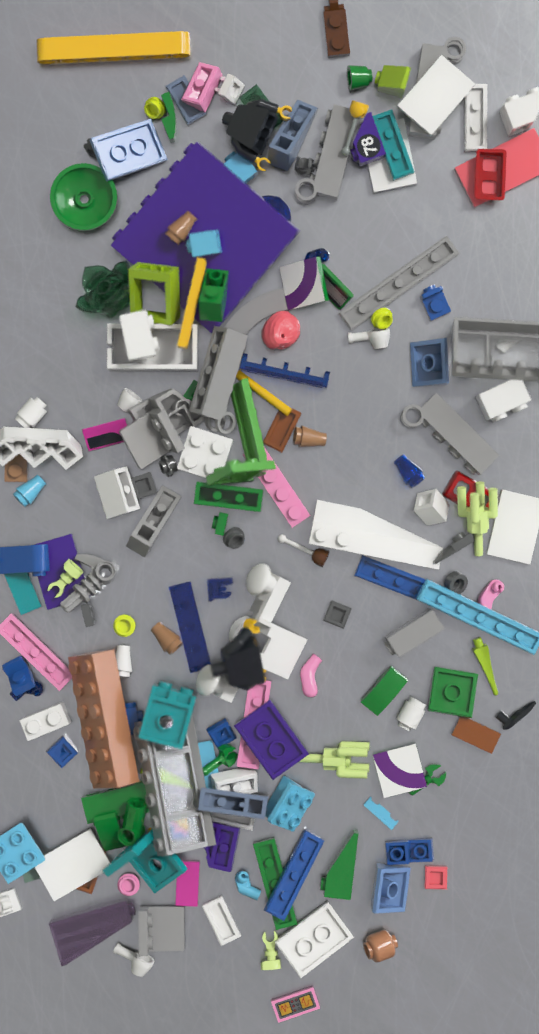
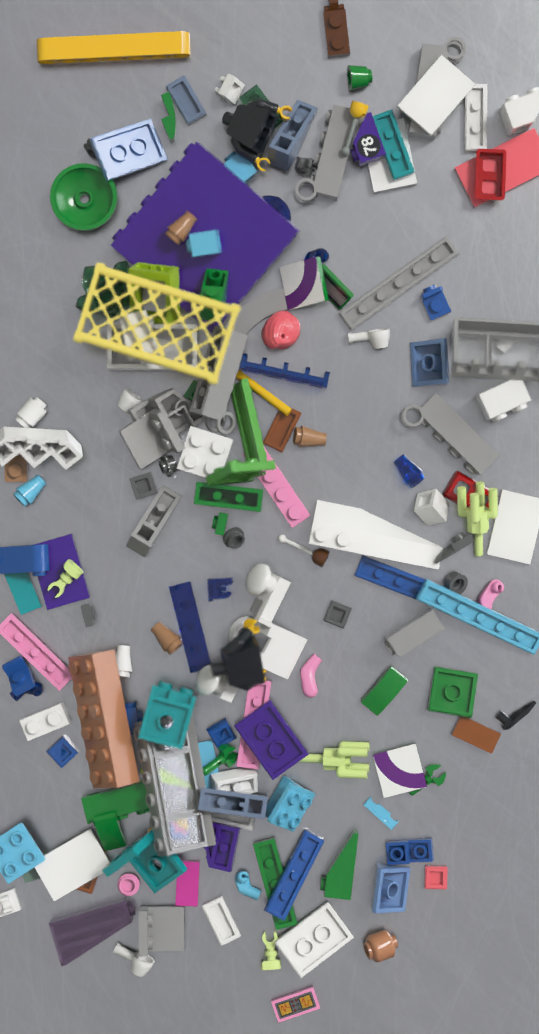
(93, 581): light grey piece -> none
(101, 269): none -> light yellow door
(104, 434): dark pink slope -> none
(116, 492): white brick -> none
(124, 625): neon yellow plate -> none
(133, 823): green piece -> none
(154, 108): neon yellow plate -> none
(192, 303): yellow tile -> none
(202, 86): bright pink slope -> none
(382, 318): neon yellow plate -> none
(392, 80): lime slope -> none
(411, 714): white brick -> none
(482, 654): lime piece -> none

